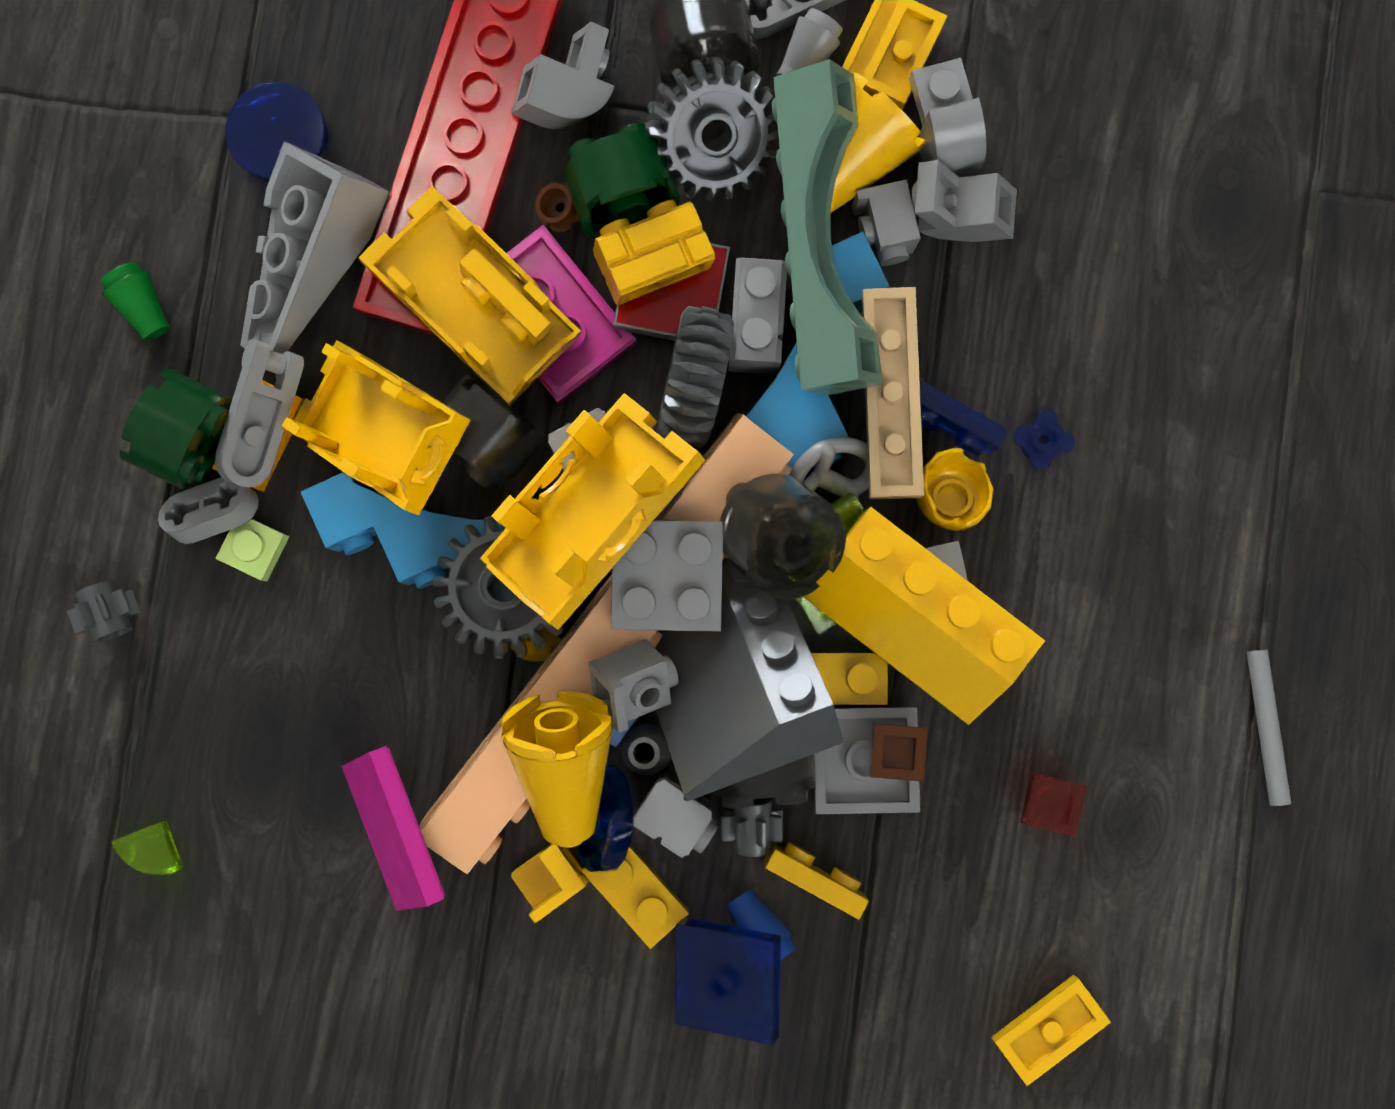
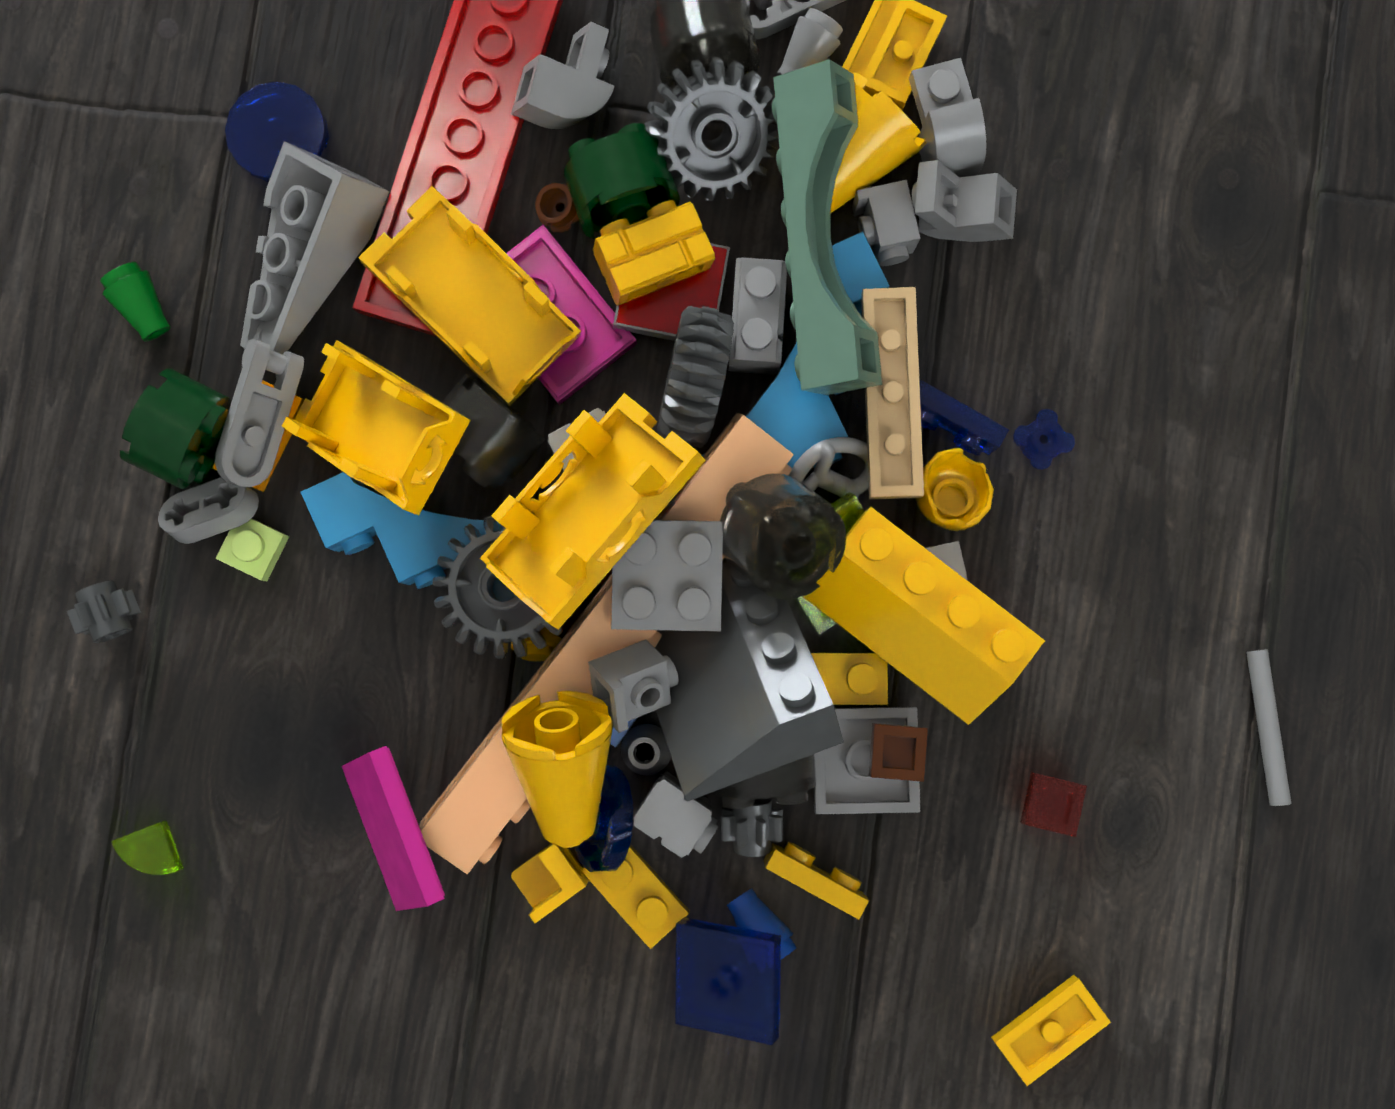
(487, 283): yellow plate -> none

